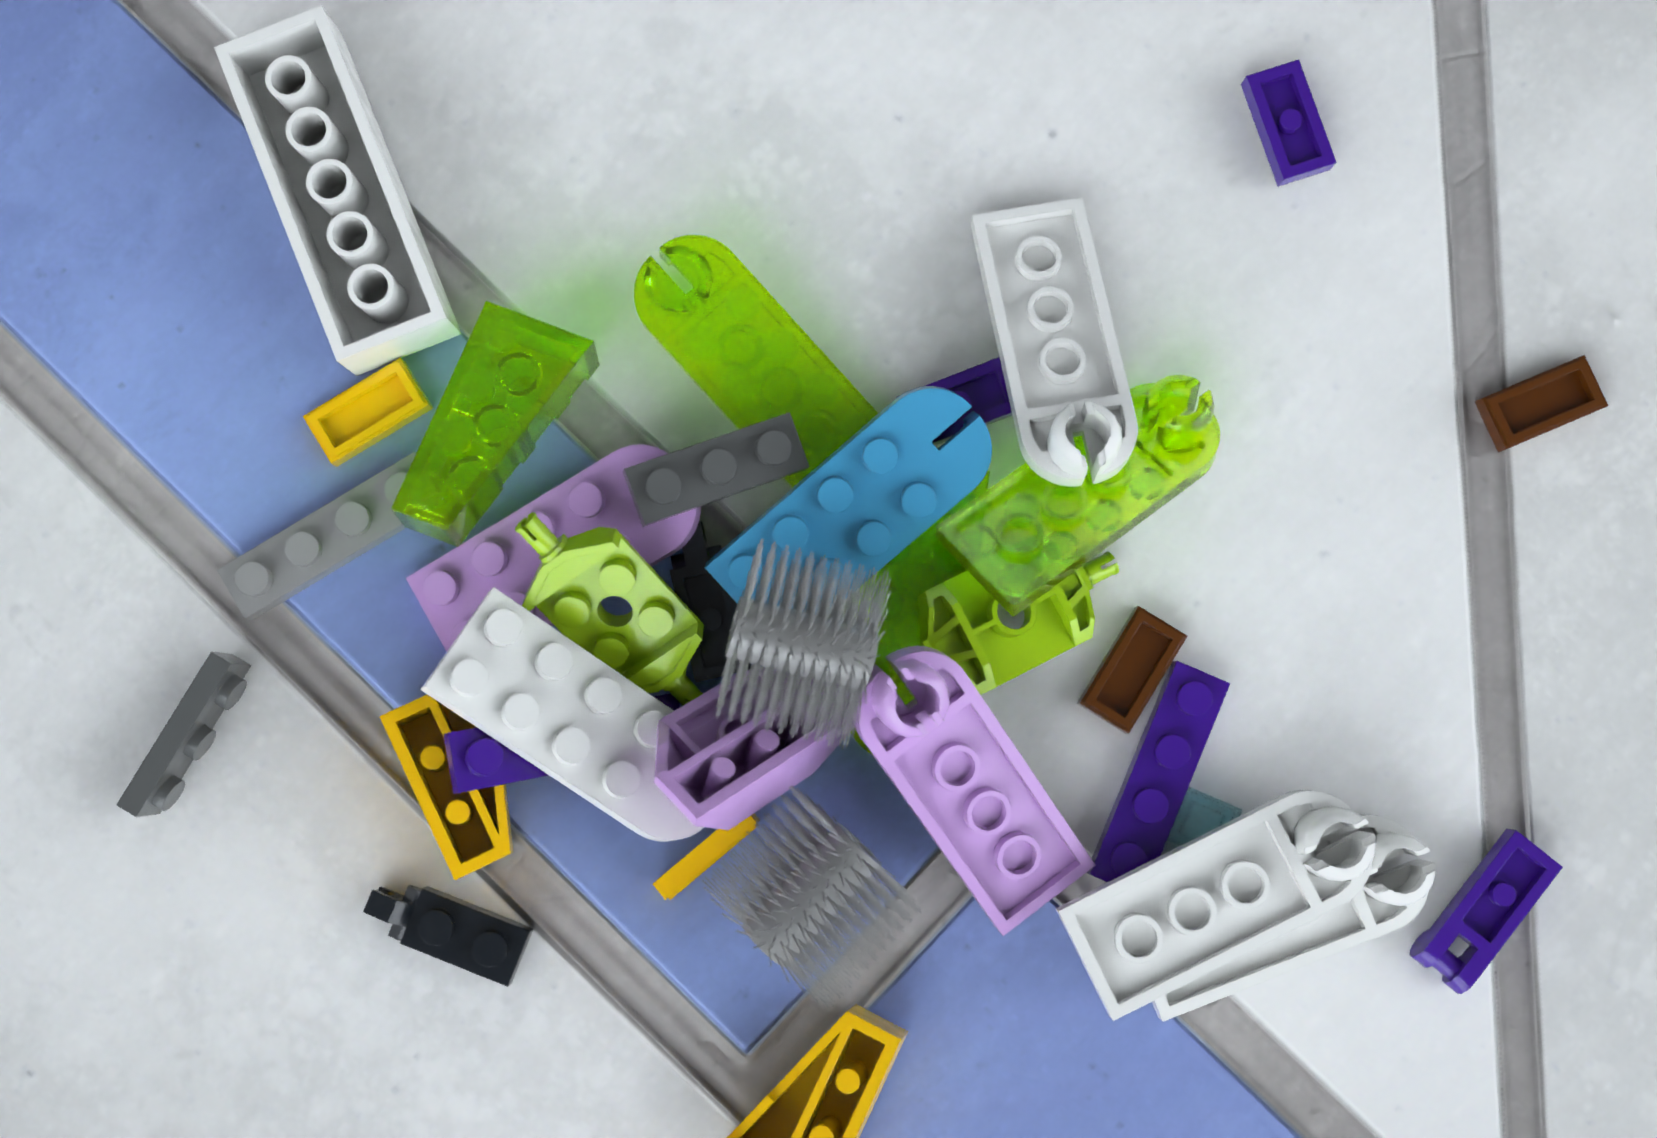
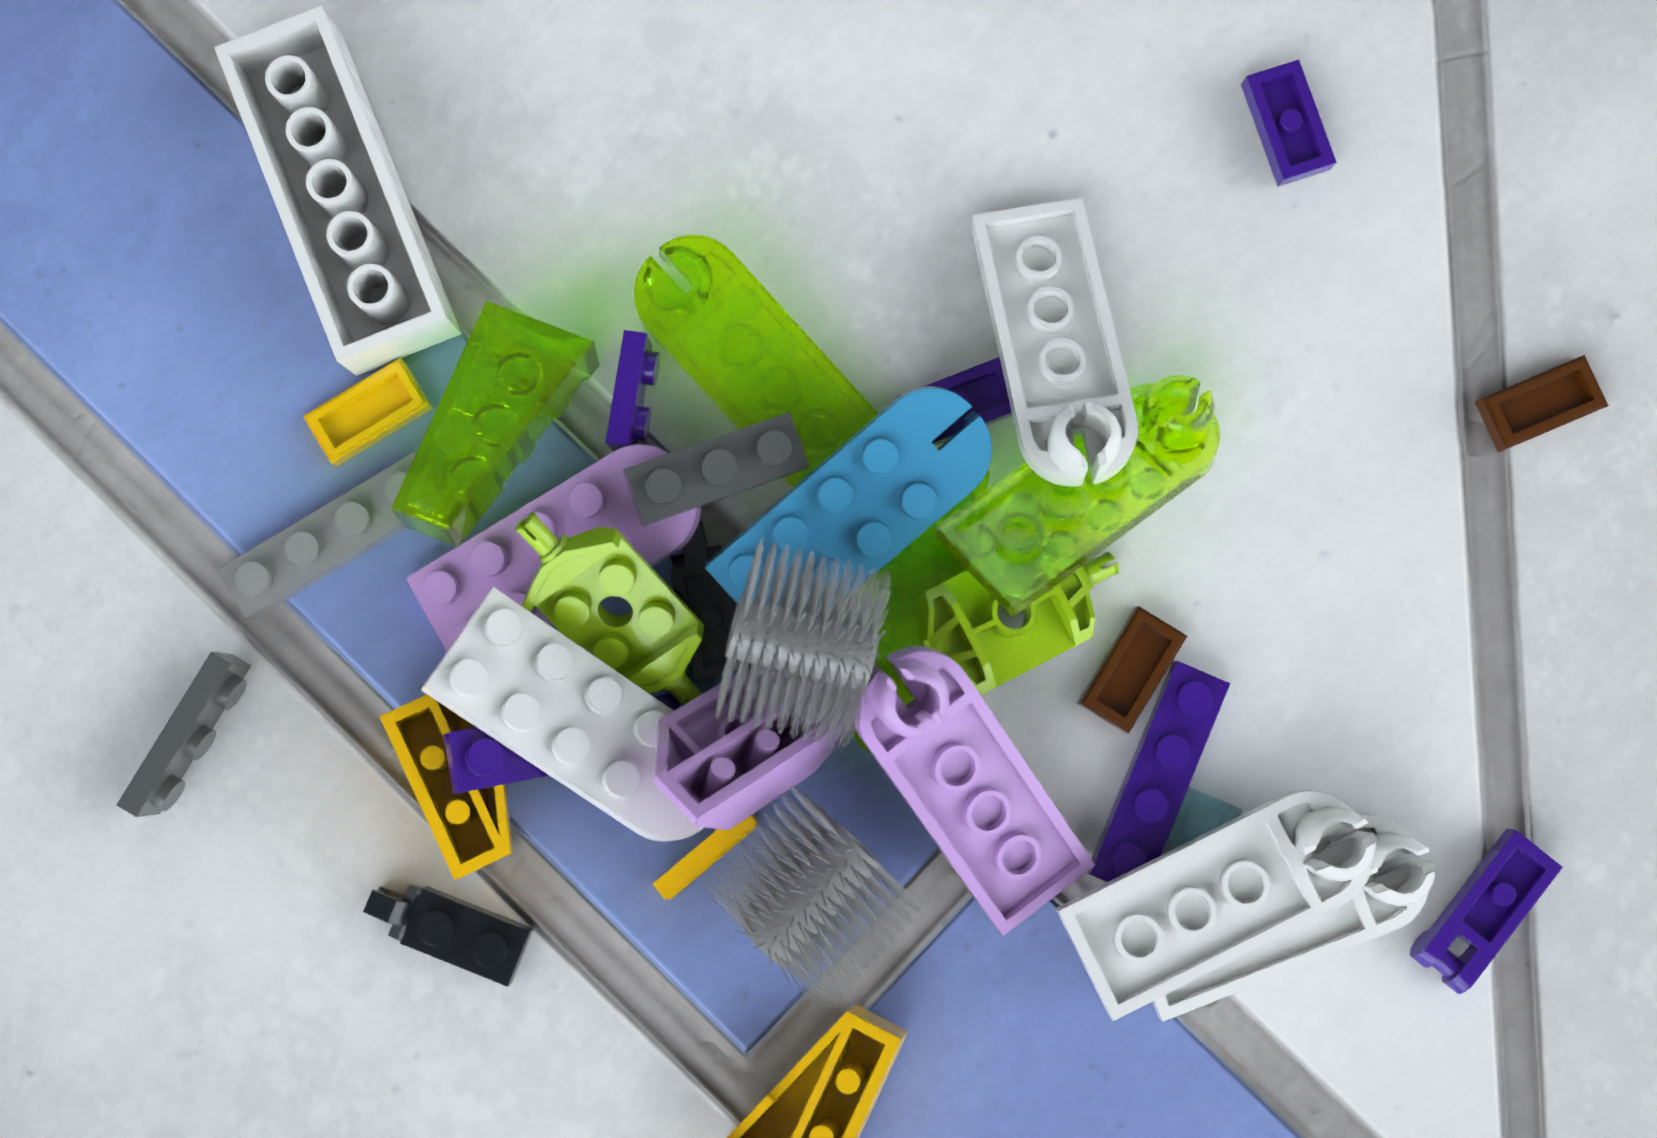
(635, 370): none -> dark purple plate

